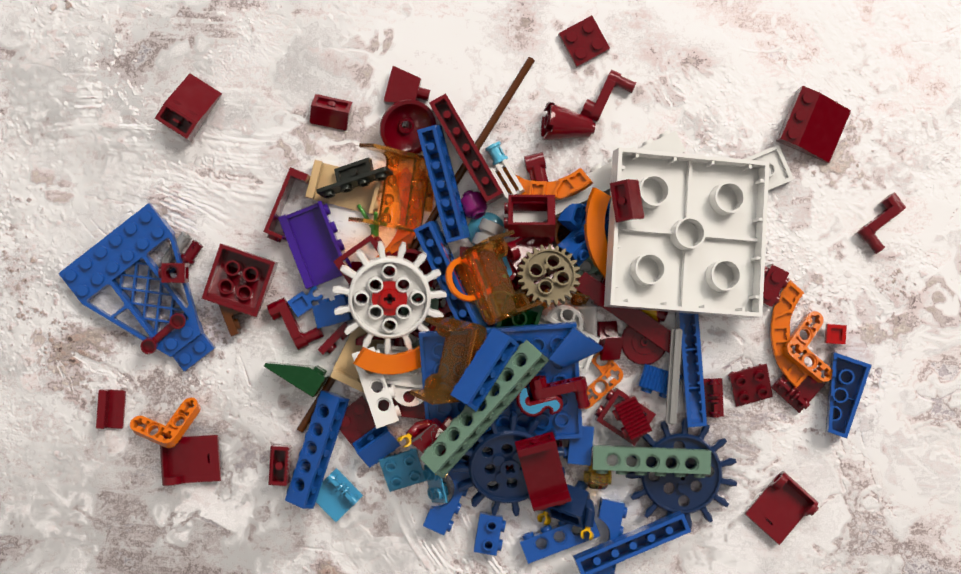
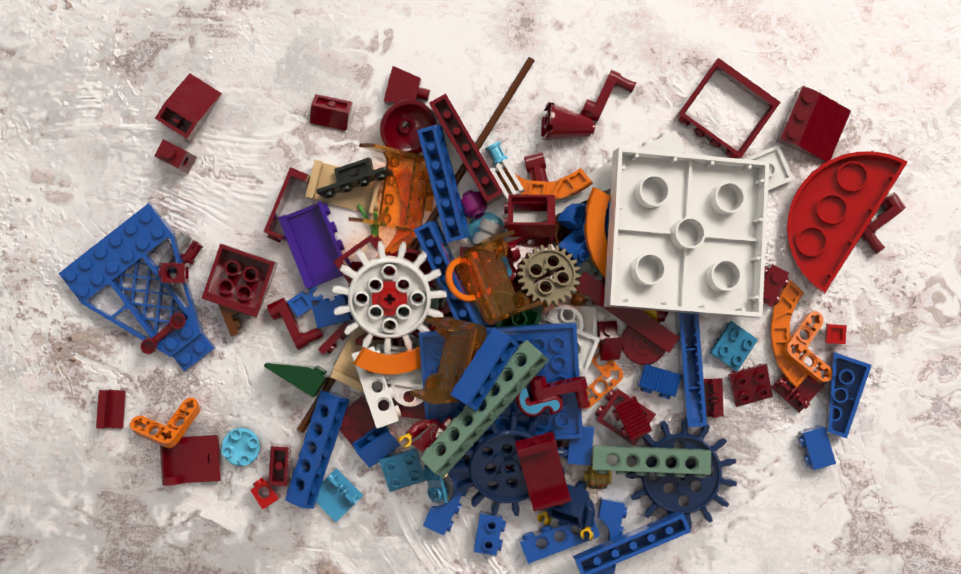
(175, 156): none -> dark red torso
(240, 447): none -> medium azure dish
(264, 501): none -> red brick
(574, 348): blue slope -> none
(584, 41): dark red plate -> none
(627, 200): dark red panel -> none
(673, 376): light grey axle -> none
(733, 345): none -> dark azure hinge
(745, 84): none -> dark red window
(783, 505): dark red door -> none
(816, 447): none -> blue brick
(835, 210): none -> red plate

